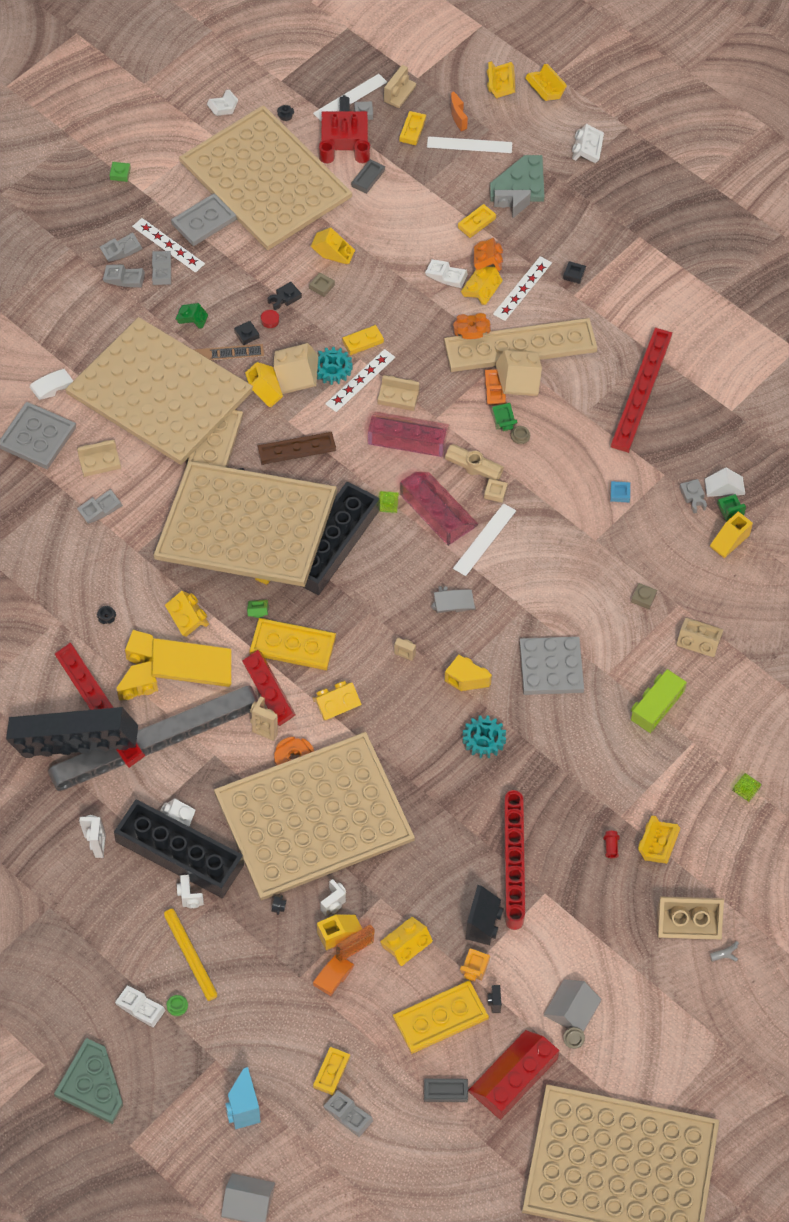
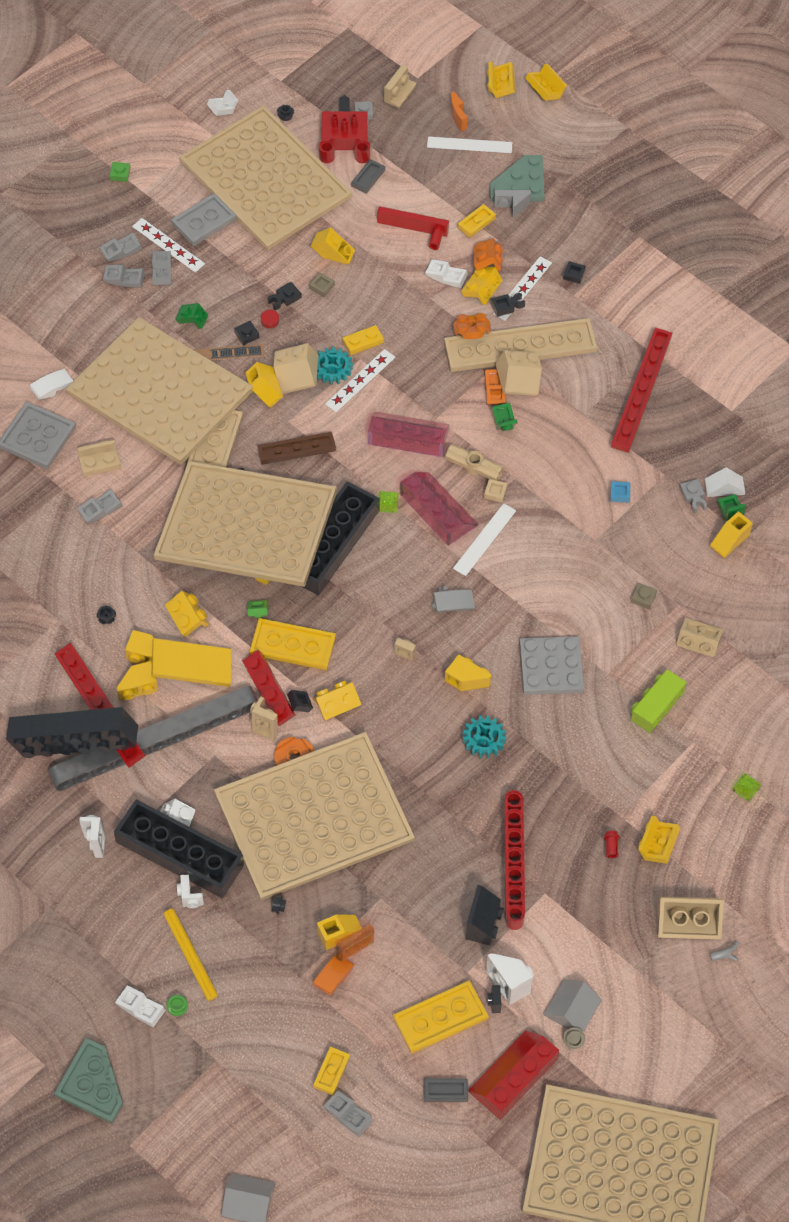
(243, 1104): medium azure slope -> none
(300, 701): none -> black plate
(335, 900): white bracket -> none
(354, 95): white sticker -> none
(398, 393): tan bracket -> none
(407, 940): yellow bracket -> none
(412, 128): yellow plate -> none
(416, 222): none -> red piece
(475, 965): light orange bracket -> none
(505, 305): none -> black plate
(511, 975): none -> white slope
(520, 435): dark tan plate -> none
(588, 143): white bracket -> none

